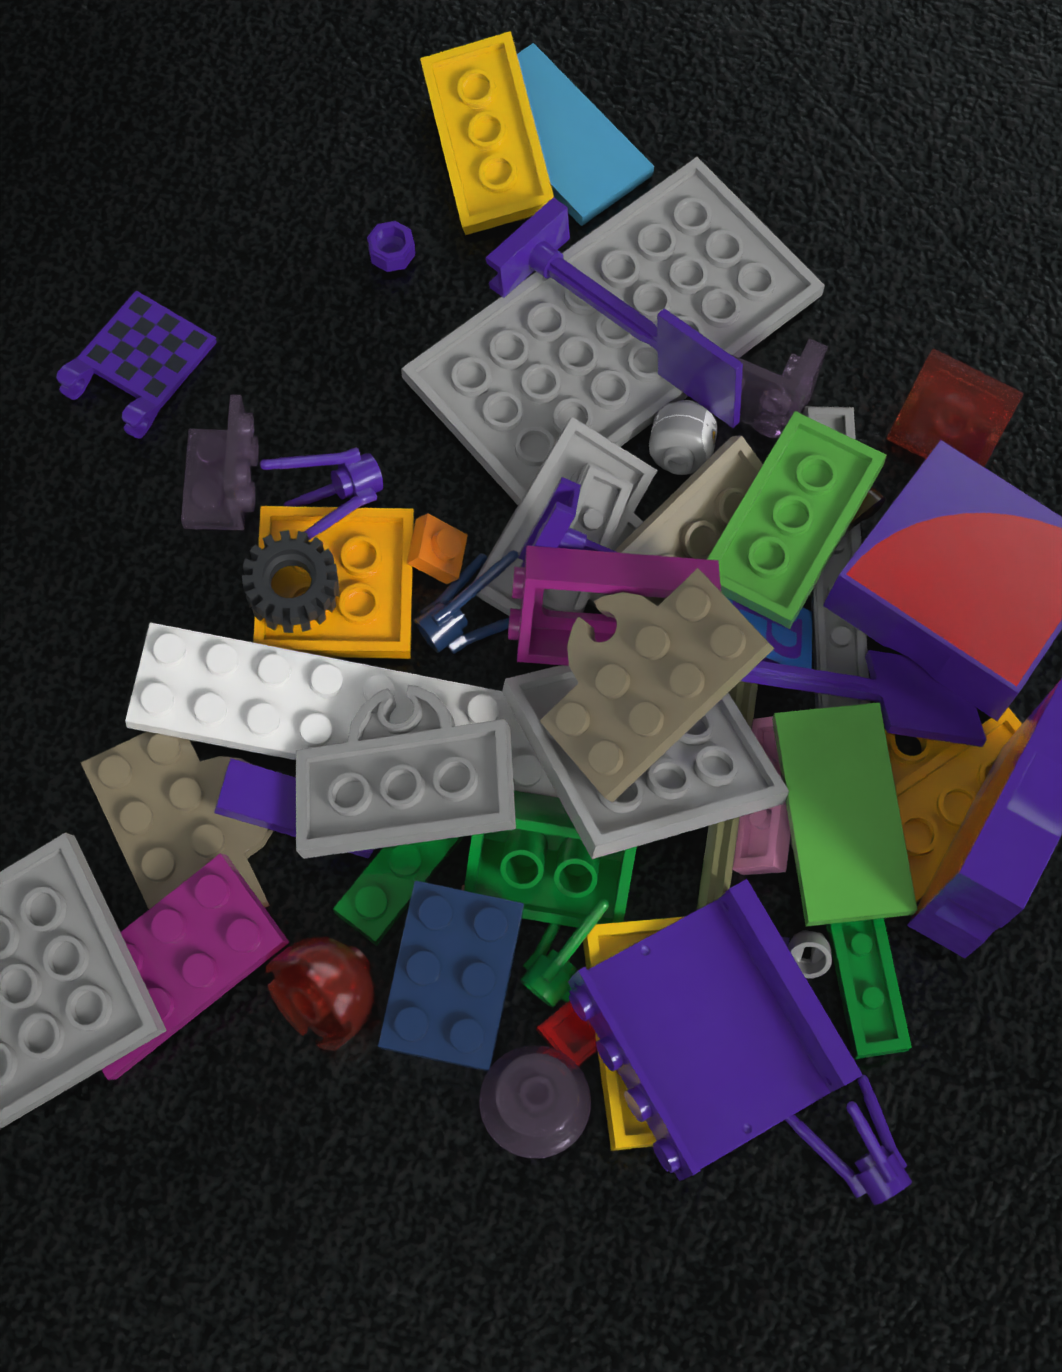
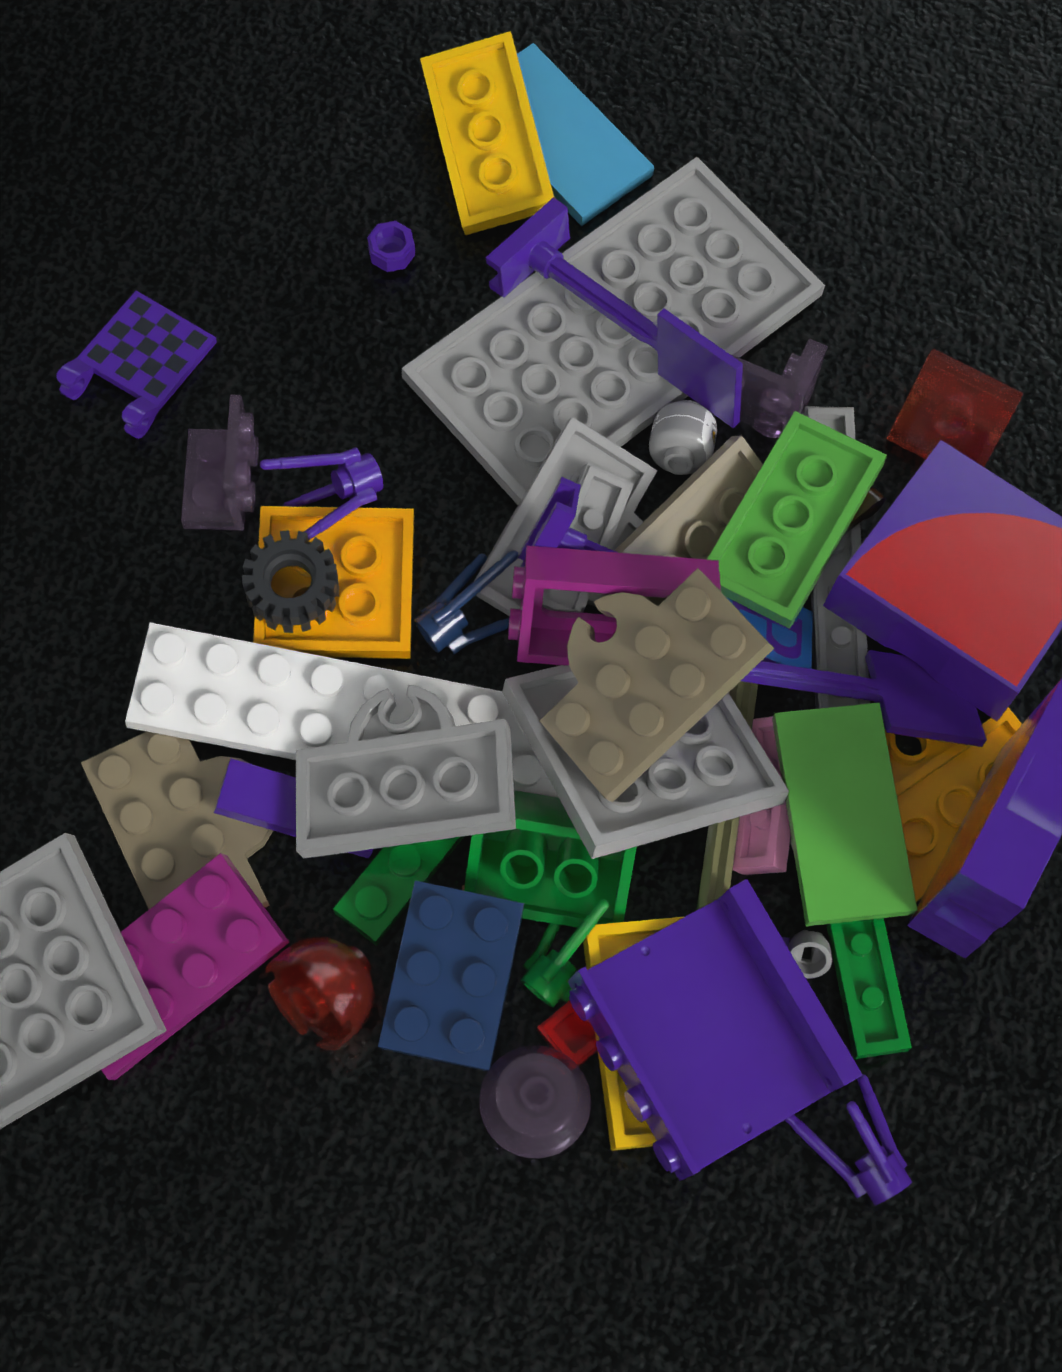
(437, 548): orange plate -> none

